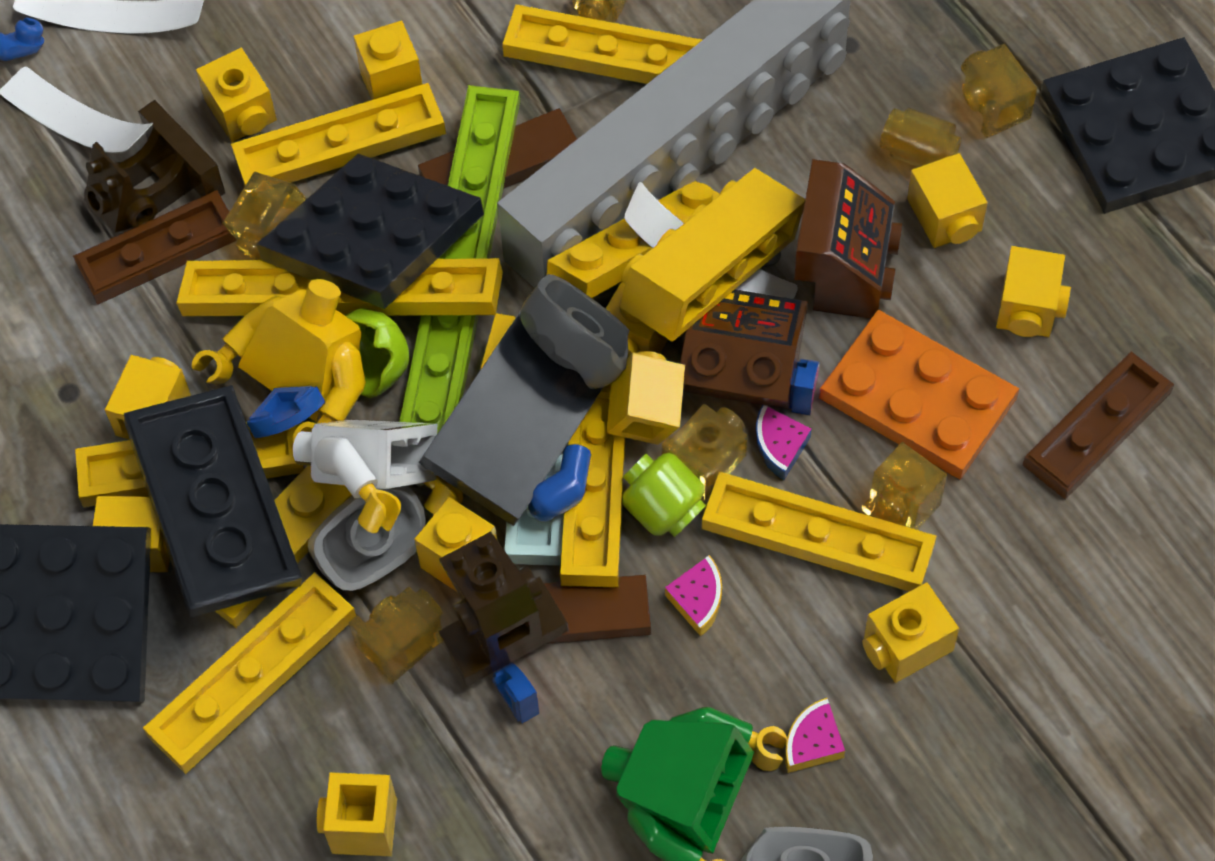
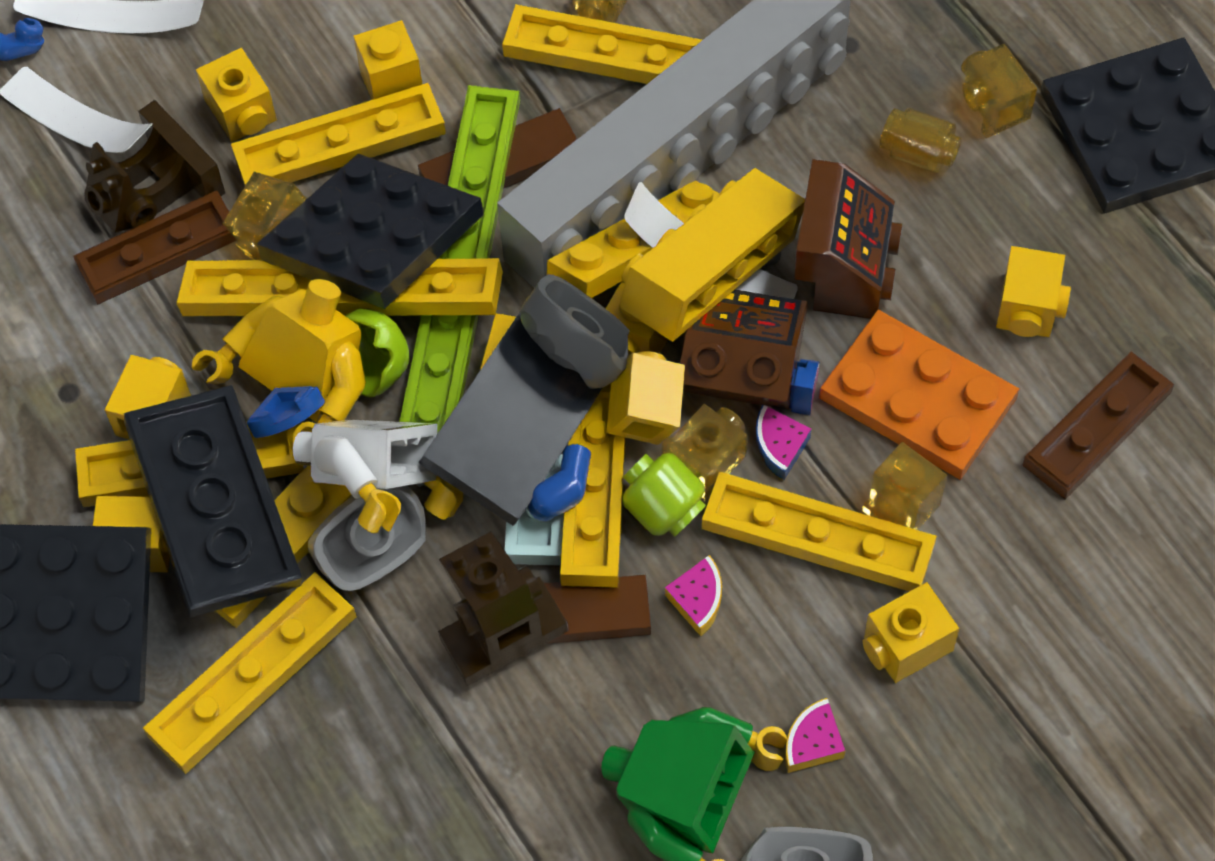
(358, 814): yellow brick -> none
(399, 632): clear yellow brick -> none
(446, 532): yellow brick -> none
(517, 692): blue tile -> none
(947, 201): yellow brick -> none

